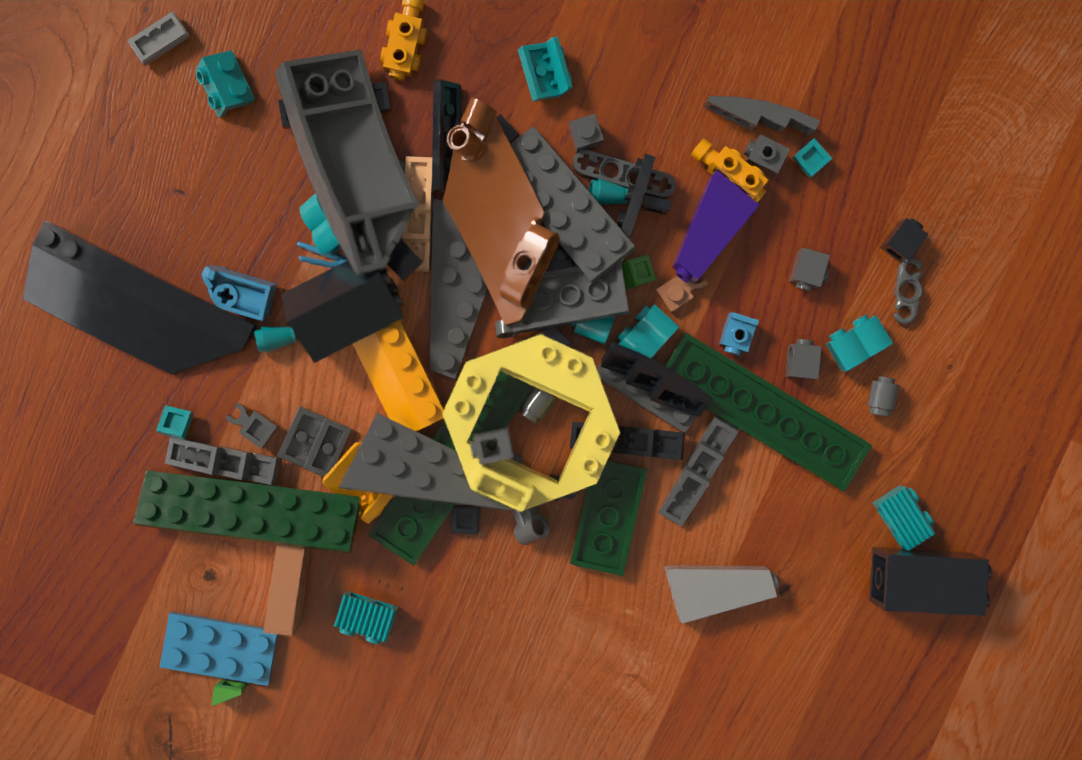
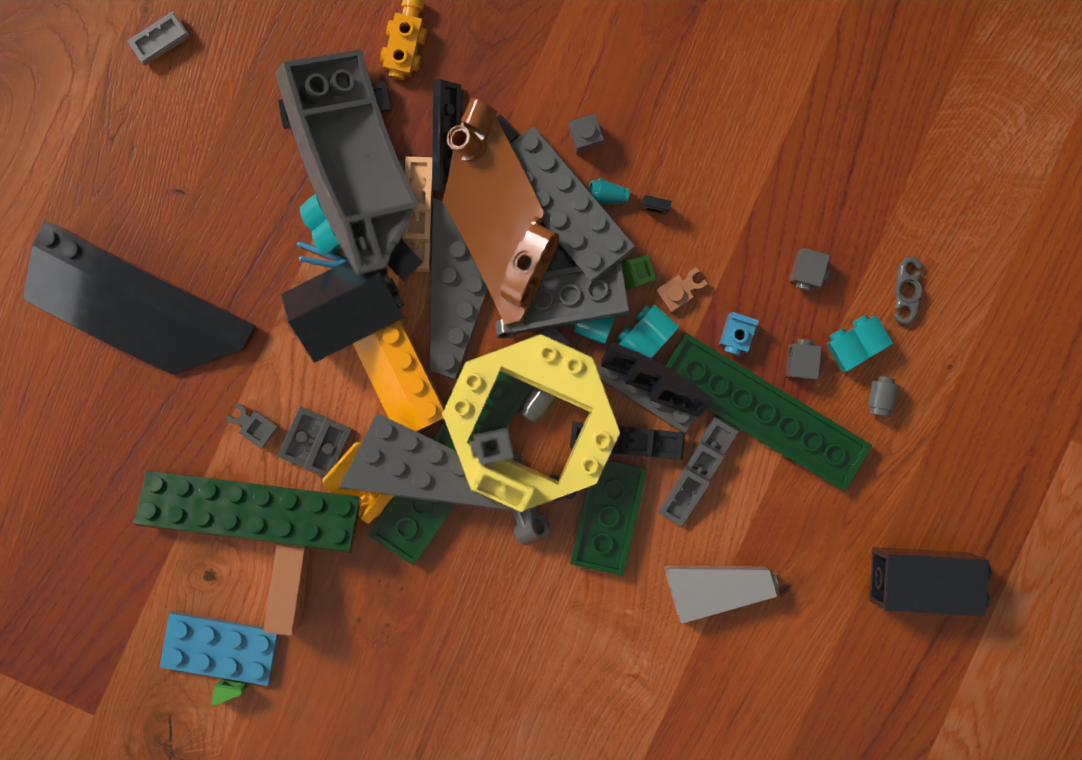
(175, 422): teal plate -> none
(223, 82): teal bracket -> none
(223, 461): dark grey slope -> none
(251, 295): dark azure piece -> none
(273, 338): teal cone -> none
(366, 617): teal brick -> none
(465, 519): black tile -> none
(545, 70): teal bracket -> none
(625, 169): dark grey beam -> none
(635, 194): black plate -> none
(714, 223): dark purple slope -> none
(733, 166): light orange brick -> none
(749, 112): dark grey slope -> none
(766, 155): dark grey brick -> none
(811, 158): teal plate -> none
(904, 239): black brick -> none
(904, 517): teal brick -> none

